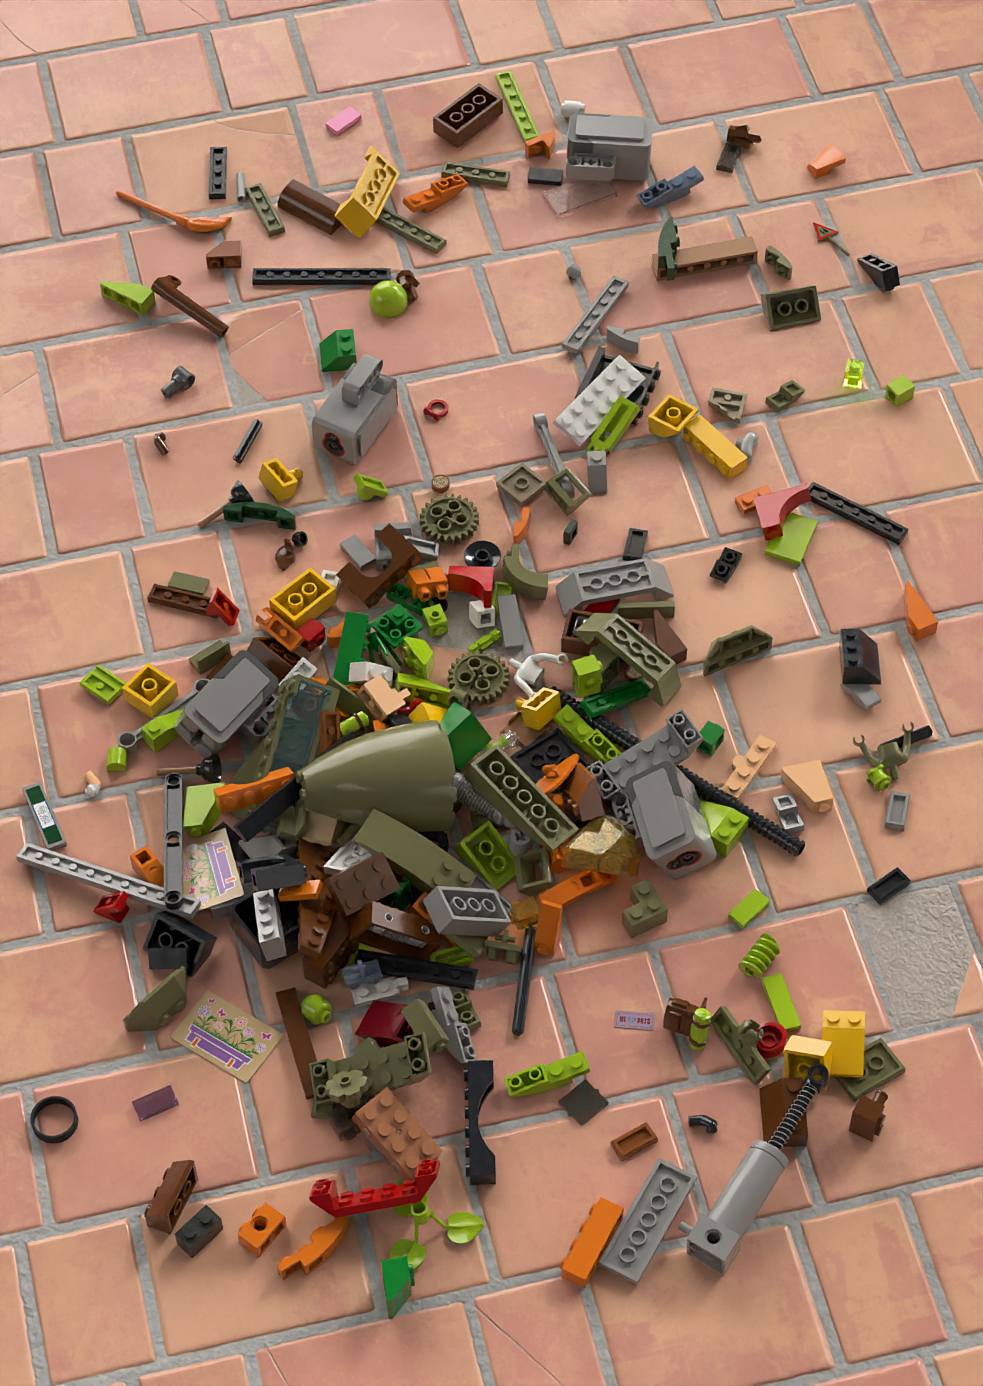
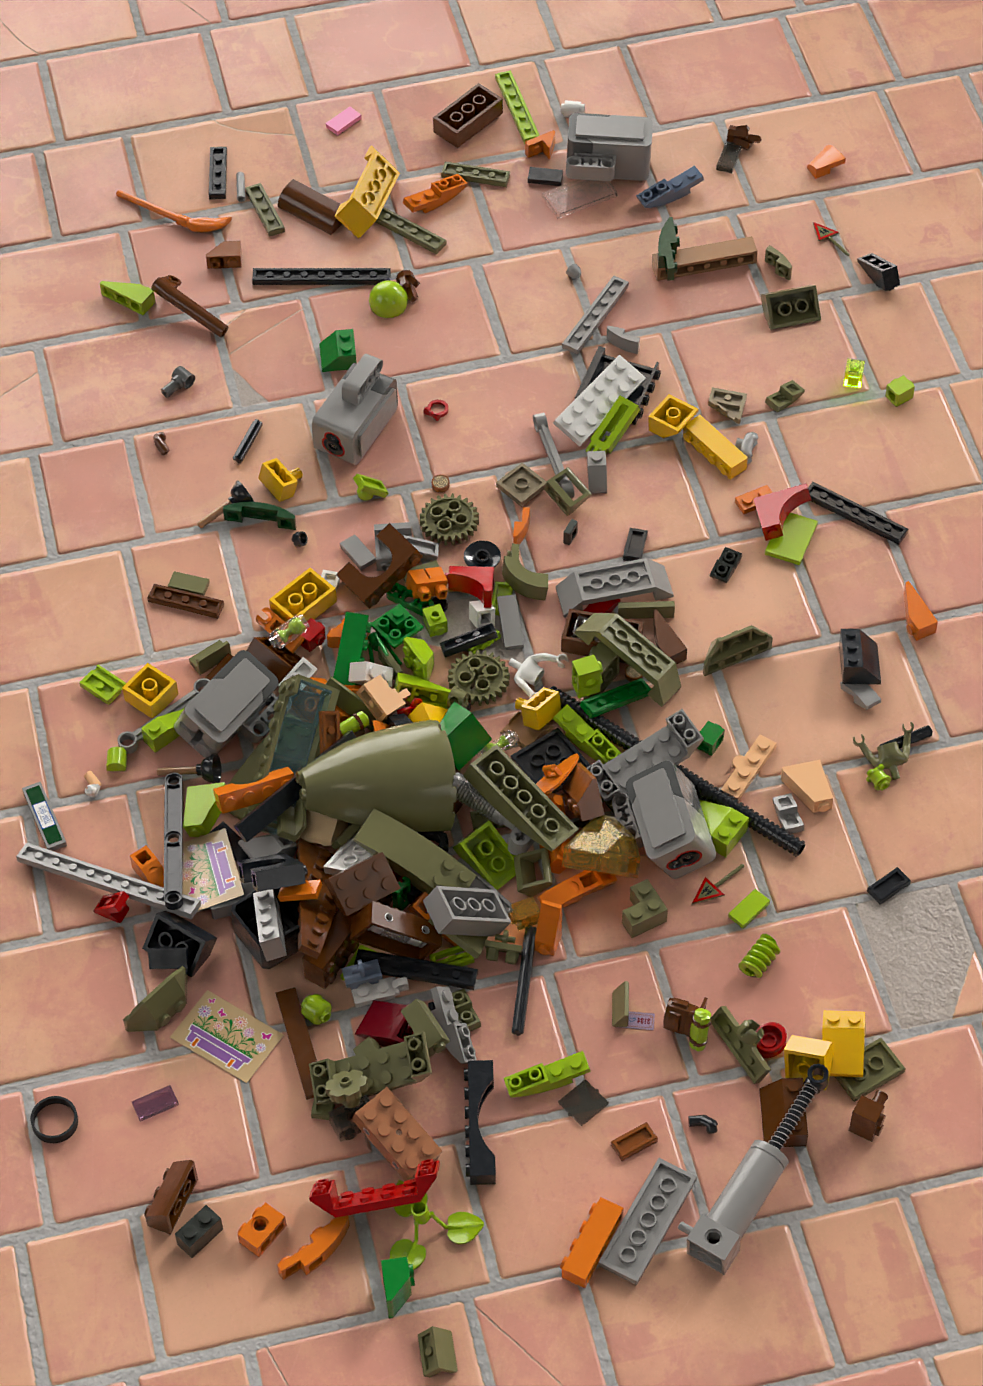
(223, 607): red slope -> none
(285, 555): reddish brown piece -> none
(296, 625): none -> clear piece
(437, 1351): none -> olive panel
(468, 640): none -> black tile
(620, 1005): none -> olive slope
(710, 891): none -> piece
(781, 1002): lime tile -> none
(897, 810): light grey tile -> none

